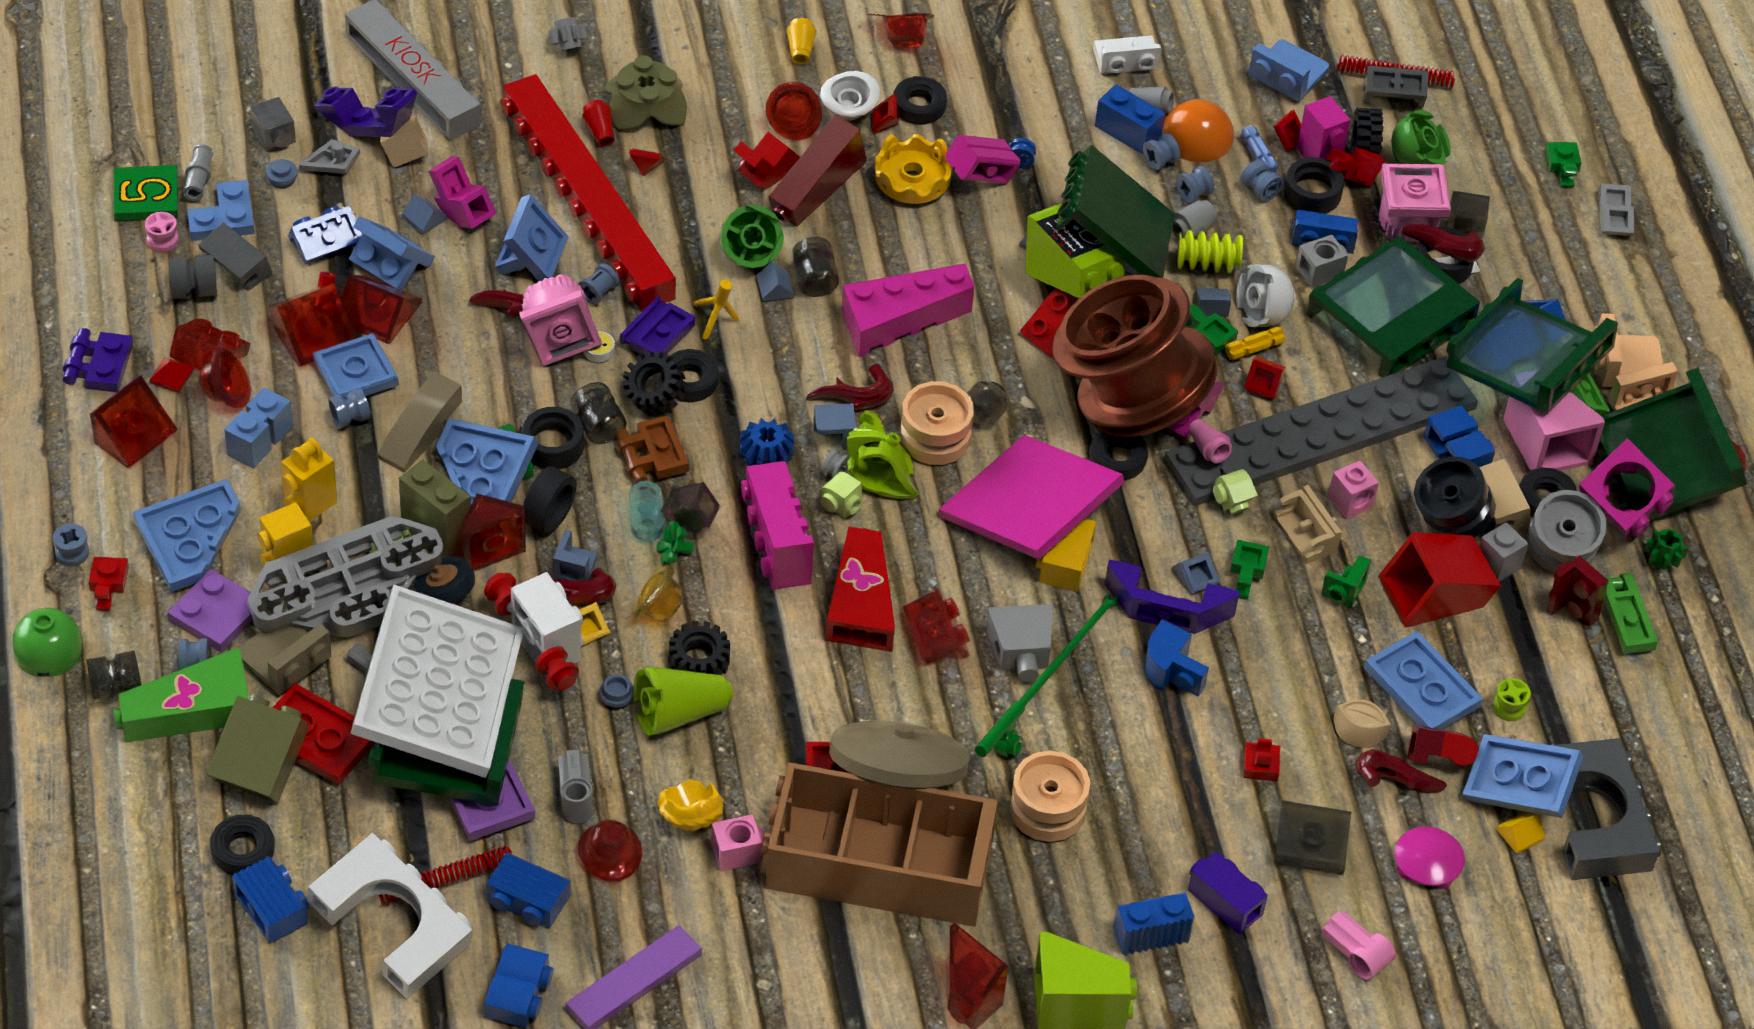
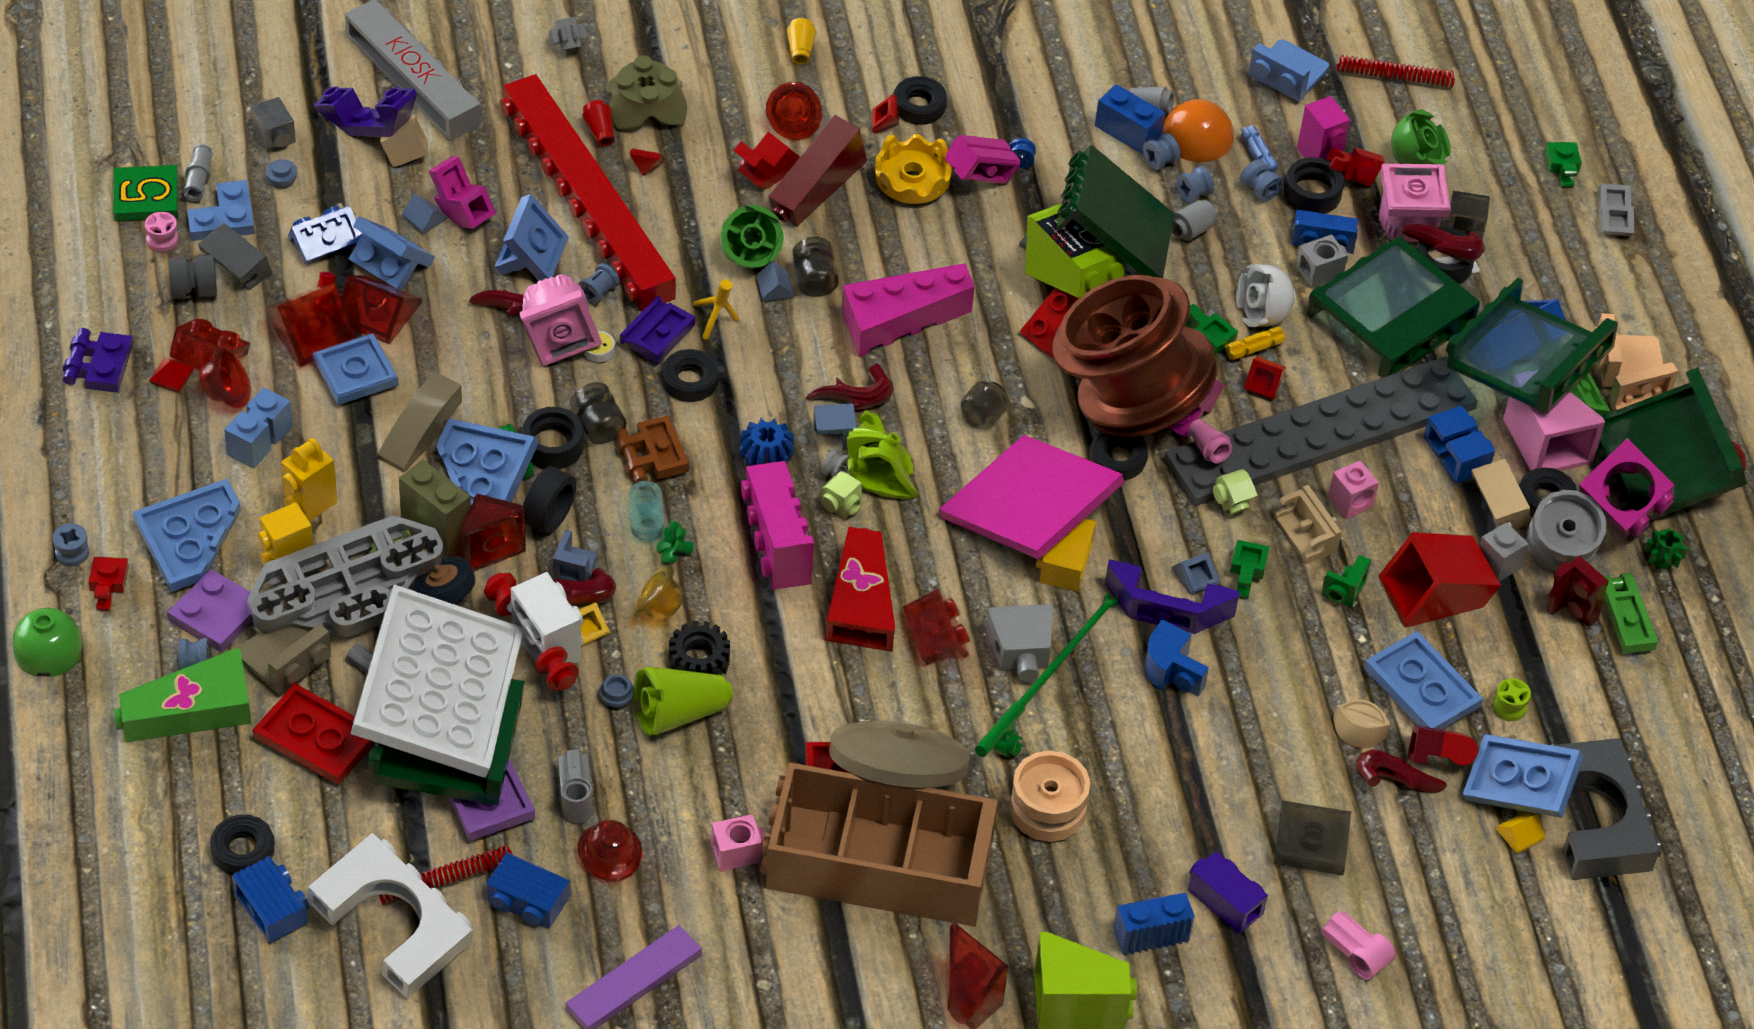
(113, 676): clear smoke wheel -> none
(131, 423): clear red slope -> none
(258, 747): olive brick -> none
(331, 158): light grey piece -> none
(352, 407): sand blue wheel -> none
(517, 986): blue brick -> none
(643, 371): black tyre -> none
(691, 507): clear smoke brick -> none
(691, 805): yellow hair -> none
(850, 94): white hat -> none
(906, 29): clear red piece -> none
(936, 423): light nougat wheel -> none
(1127, 54): white bracket -> none
(1209, 251): neon yellow piece -> none
(1213, 301): sand blue slope -> none
(1262, 760): red tile -> none
(1288, 130): red slope -> none
(1367, 130): black tyre -> none
(1396, 84): dark grey hinge -> none
(1429, 857): dark pink dish -> none
(1454, 497): black wheel -> none

